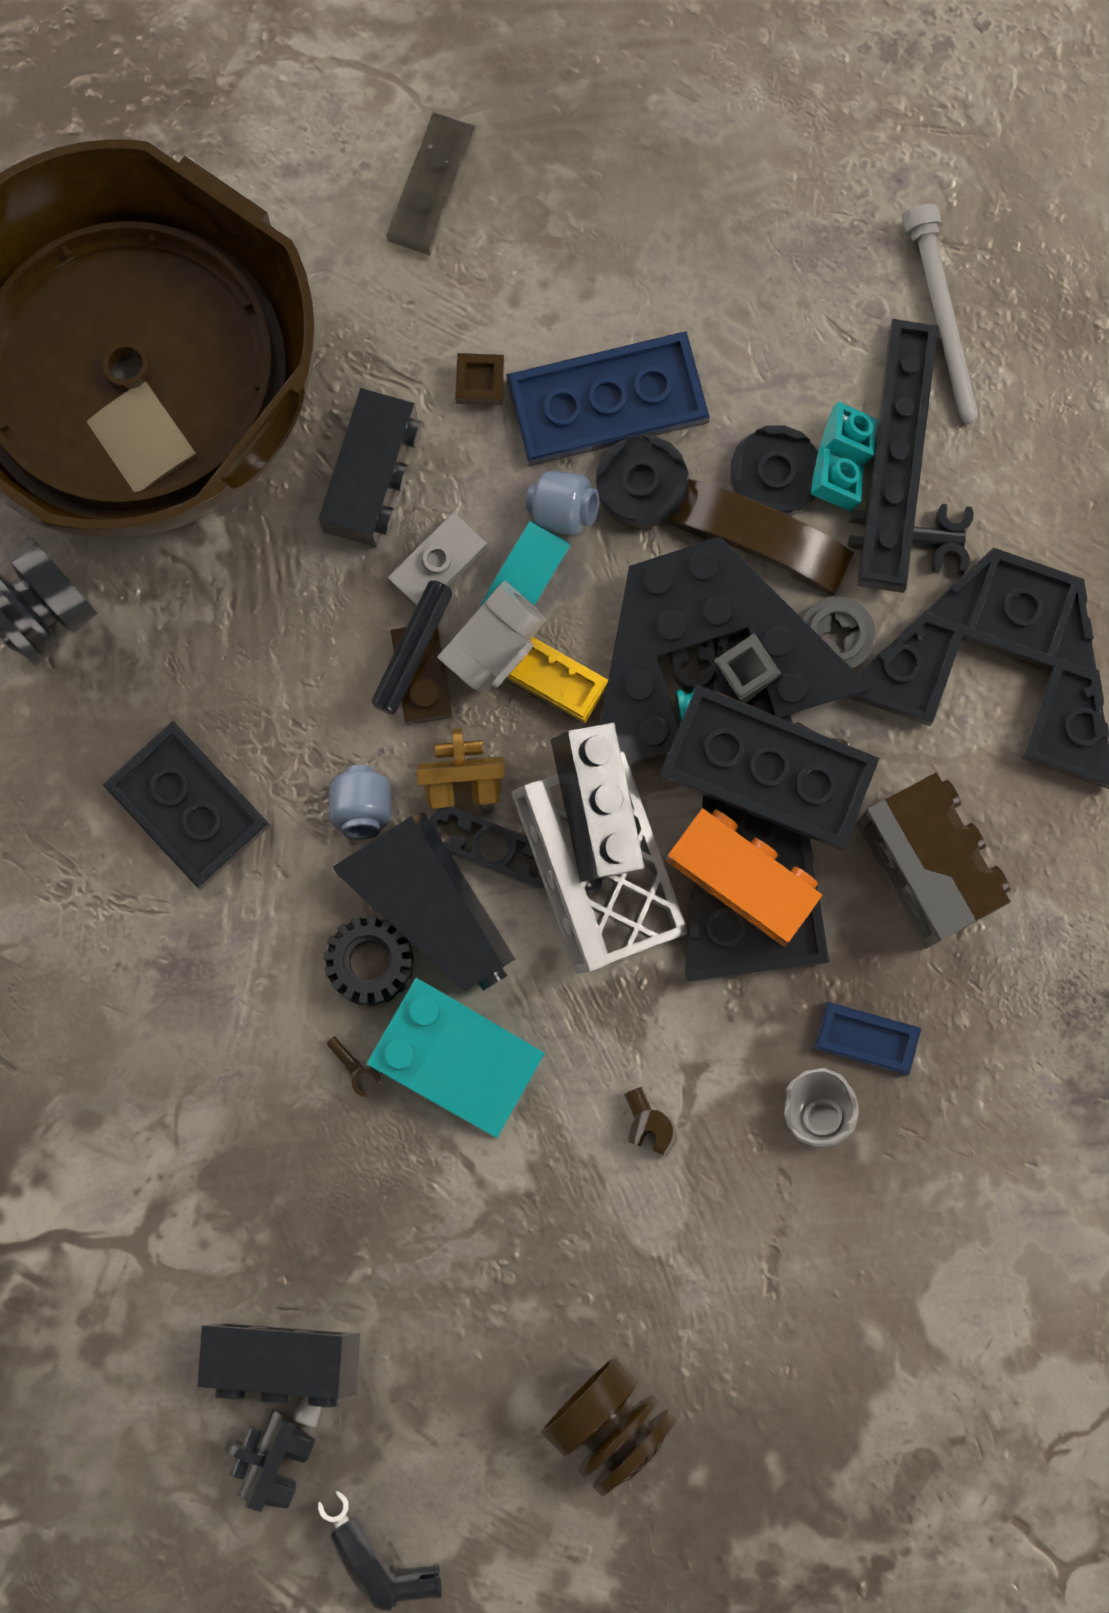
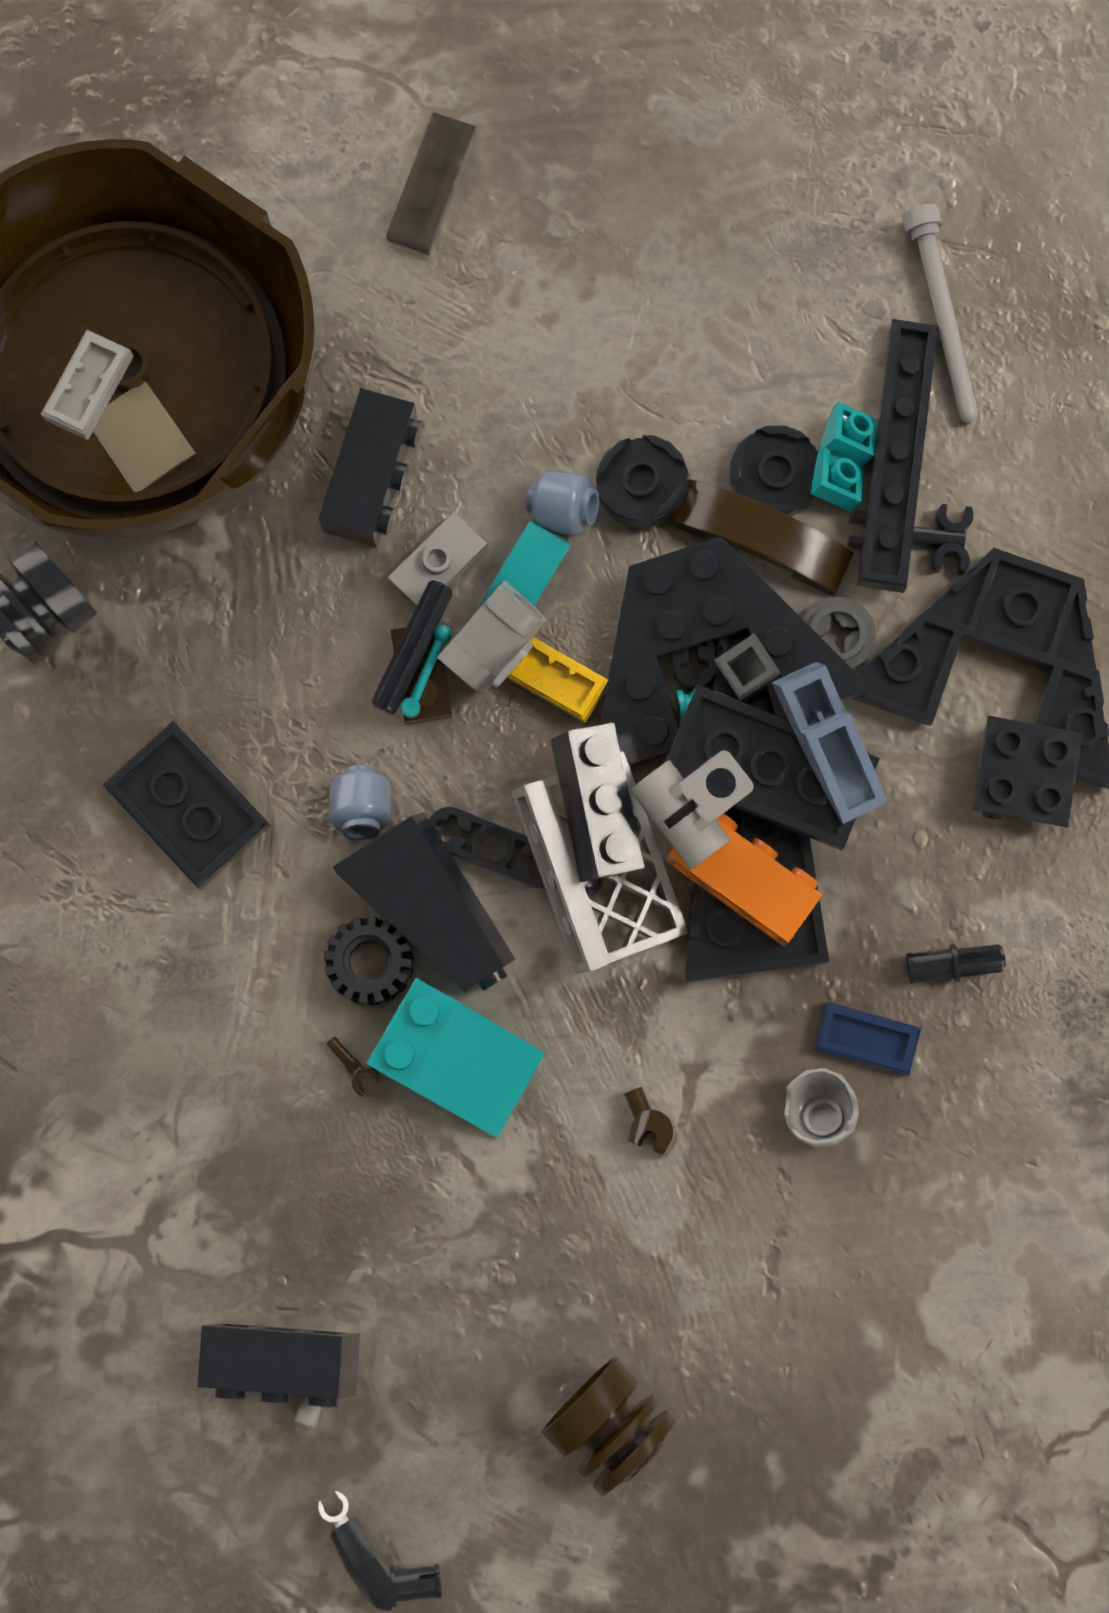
(87, 385): none -> light grey plate
(262, 1482): black hips -> none
(410, 706): none -> teal hinge
(479, 379): dark brown plate -> none
(482, 772): pearl gold hips -> none
(607, 398): dark blue tile -> none
(686, 808): none -> light grey piece
(830, 741): none -> sand blue slope
(933, 859): piece -> none
(955, 963): none -> black axle
(1027, 772): none -> black hinge

